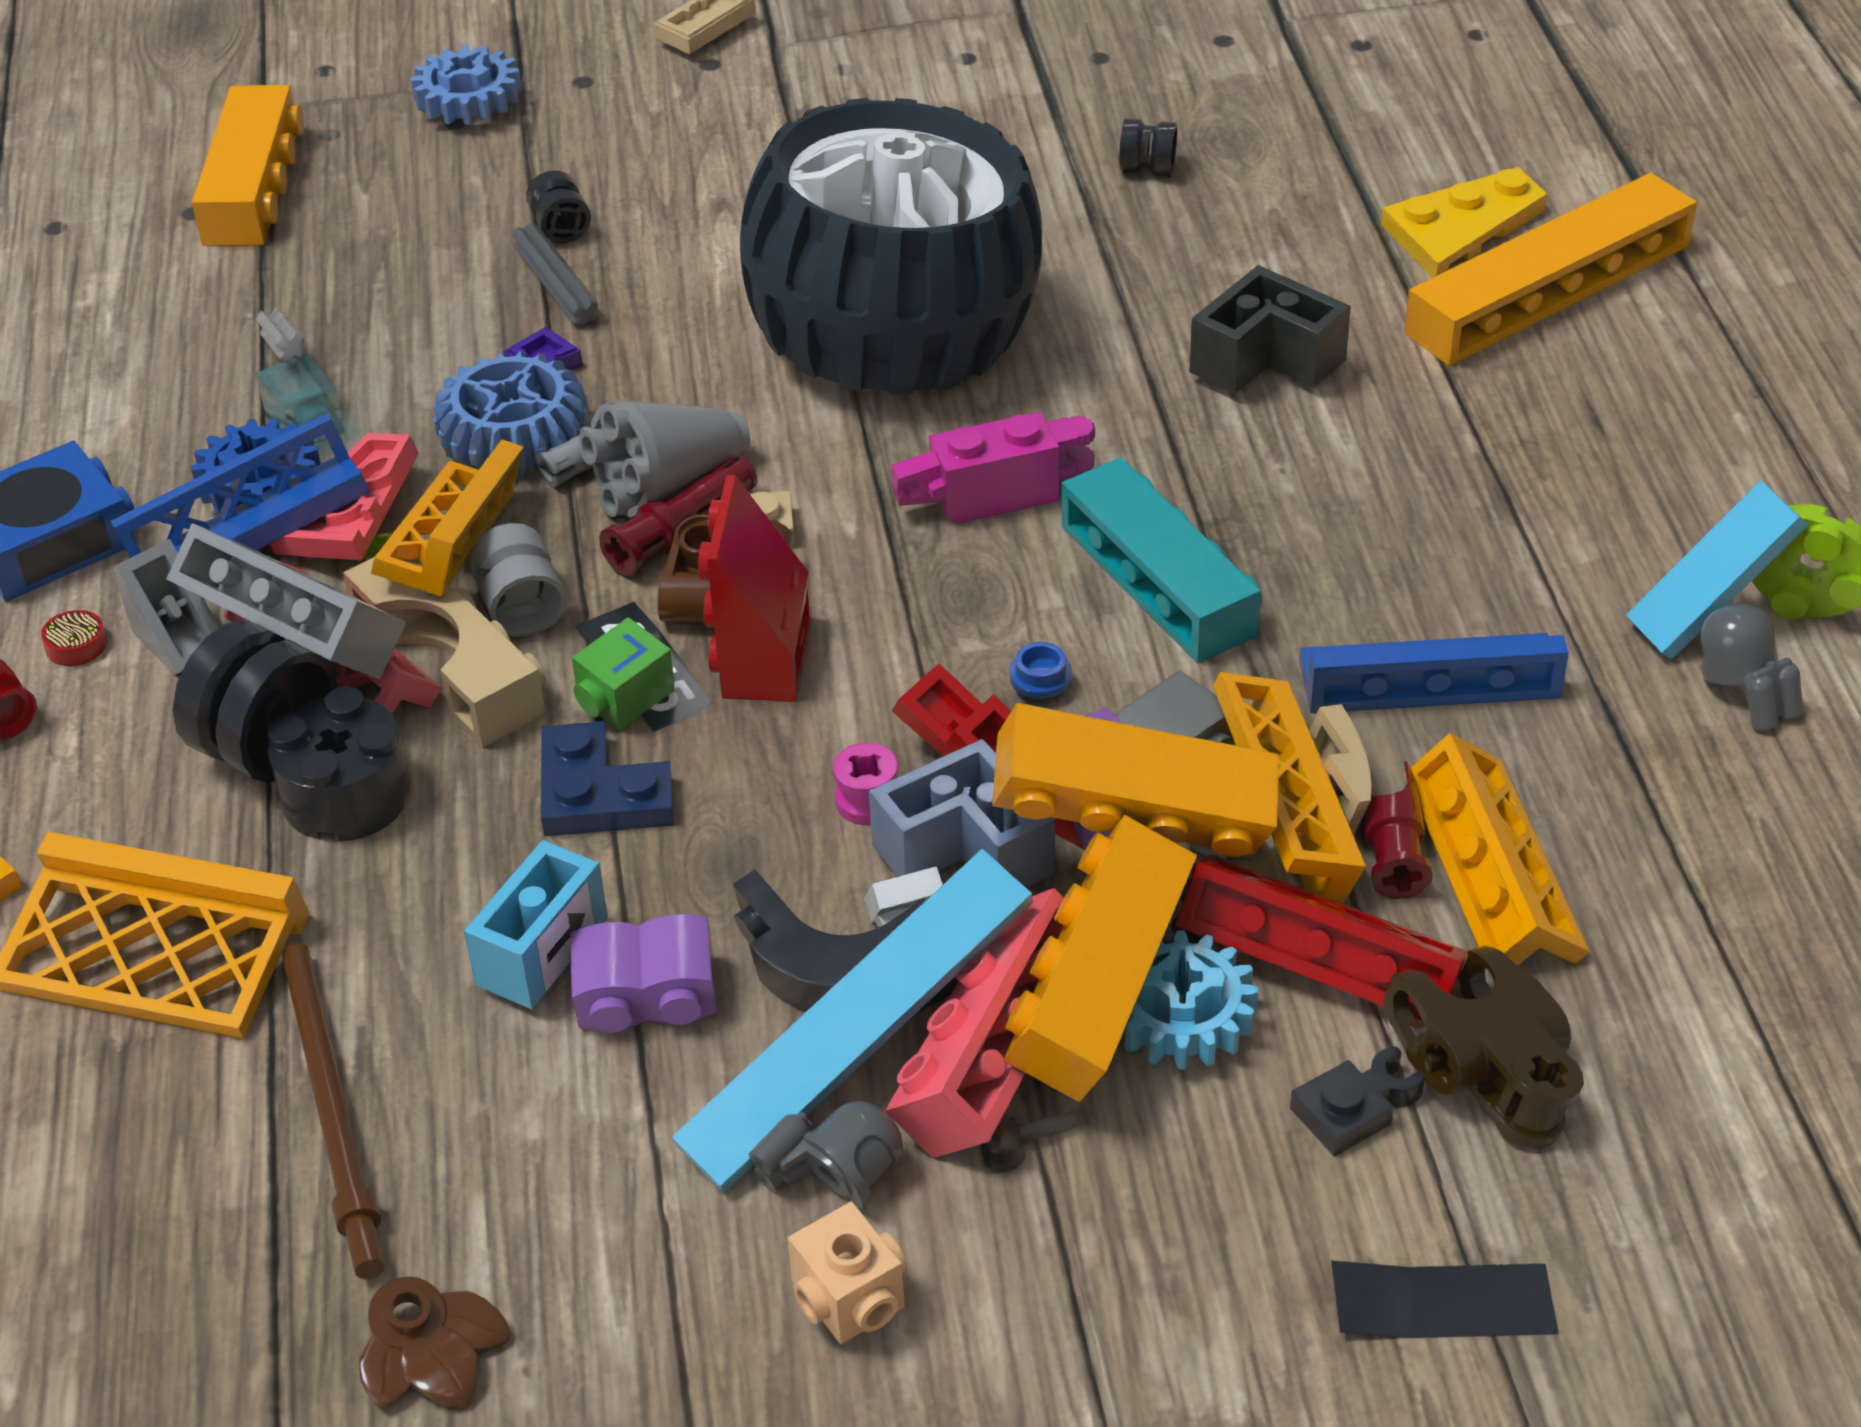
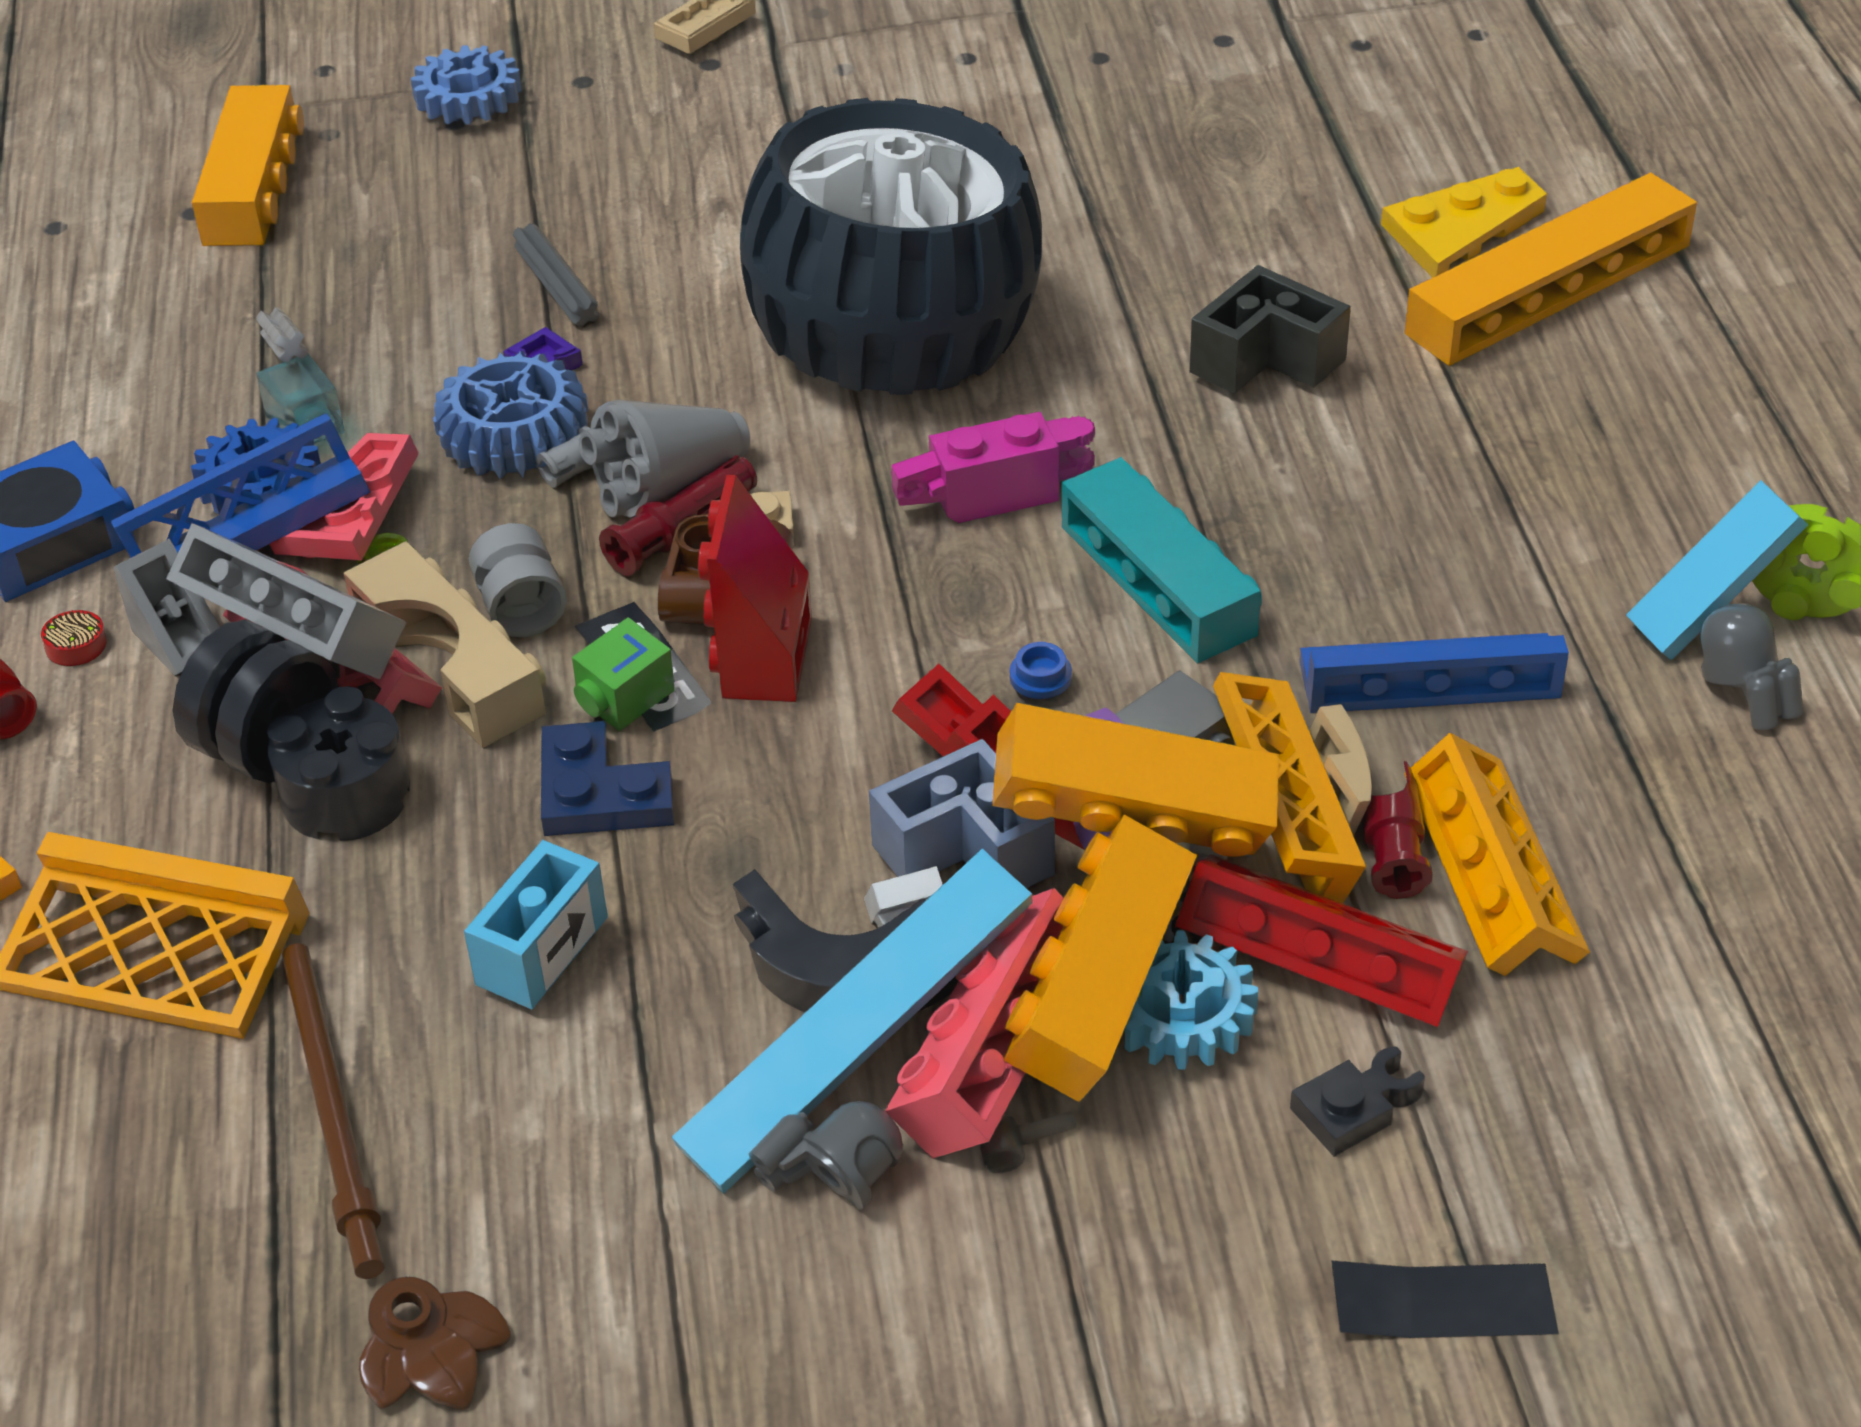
(452, 534): light orange fence -> none
(558, 206): black wheel -> none
(643, 973): medium lavender brick -> none
(846, 1273): light nougat brick -> none
(857, 772): dark pink wheel -> none
(1136, 146): black wheel -> none
(1495, 1043): dark brown piece -> none

